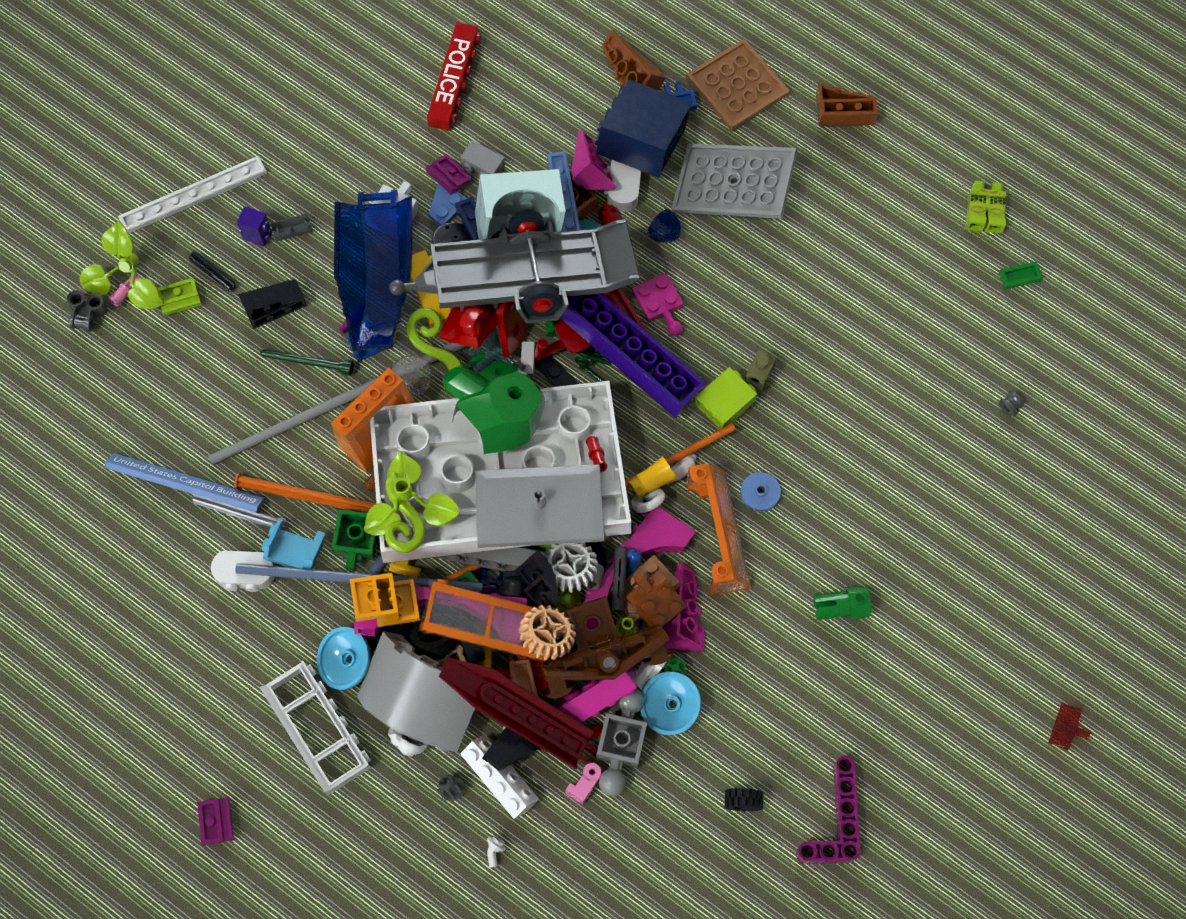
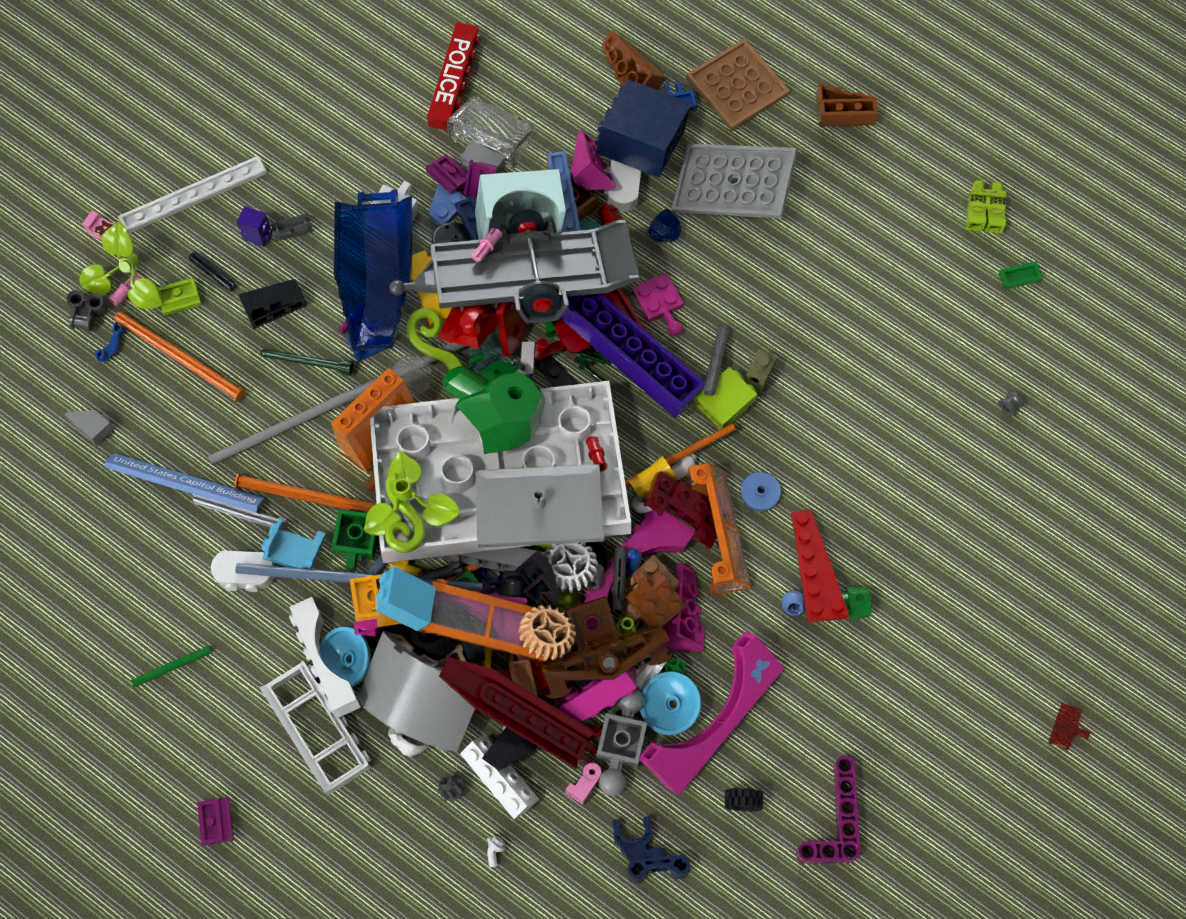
(91, 424): none -> light grey slope
(96, 225): none -> bright pink leg
(112, 348): none -> blue arm
(171, 666): none -> green bar
(180, 356): none -> orange axle
(338, 691): none -> white arch
(405, 598): none -> medium azure brick
(443, 572): none -> dark grey pin
(473, 175): none -> magenta plate
(486, 245): none -> bright pink axle
(491, 128): none -> clear windscreen
(647, 860): none -> dark blue piece
(685, 503): none -> dark red bracket
(716, 359): none -> flat silver axle
(753, 673): none -> dark pink arch
(793, 603): none -> medium blue piece
(819, 585): none -> red wing

